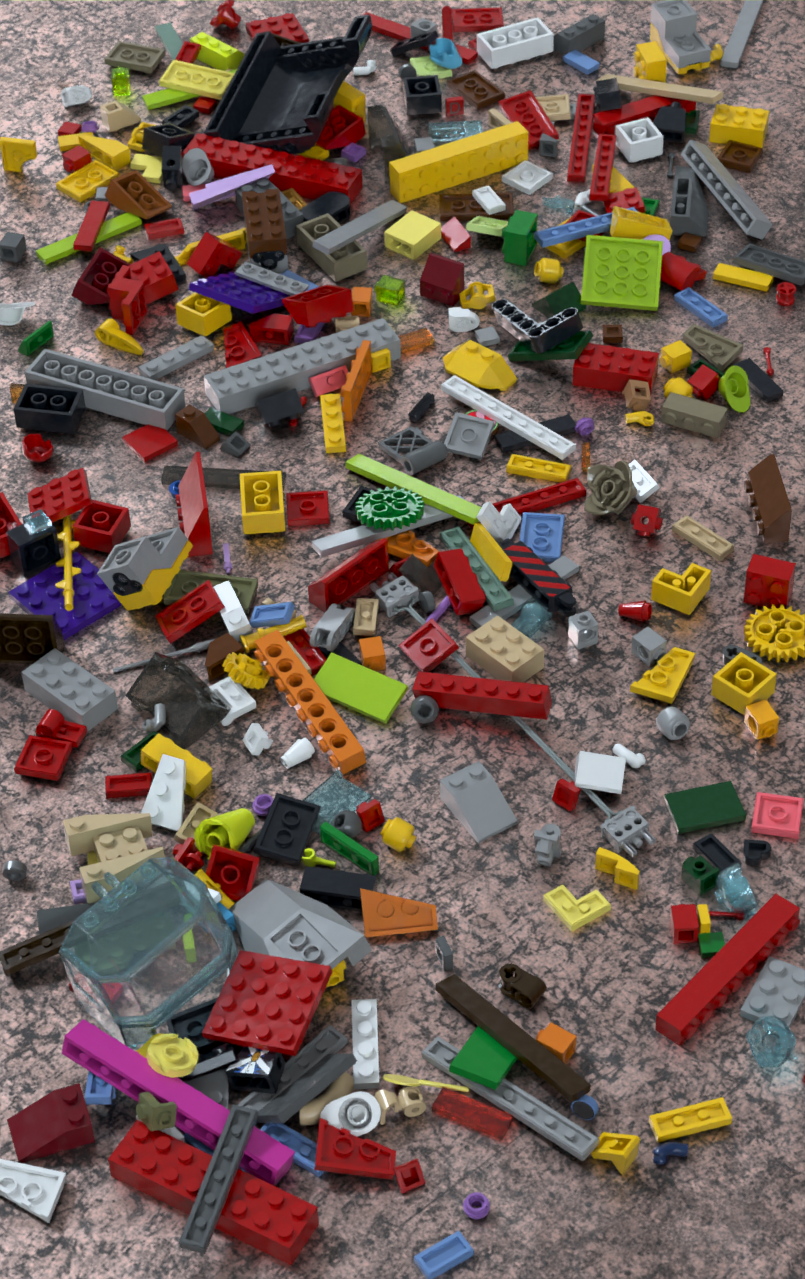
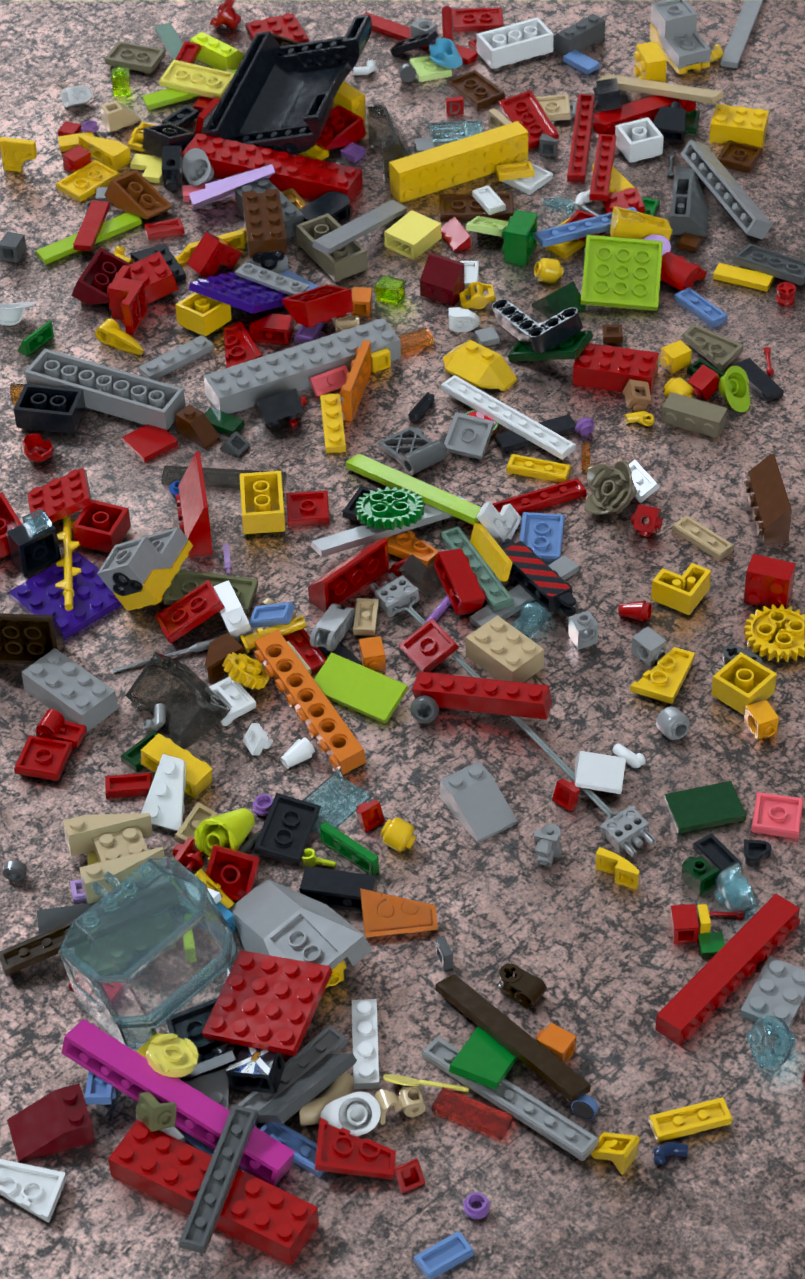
(205, 116): none -> red tile
(348, 823): dark grey piece -> none
(422, 95): black brick -> none
(427, 601): dark grey tile -> none
(471, 272): none -> white tile
(514, 171): none -> yellow tile
(576, 912): light yellow tile -> none

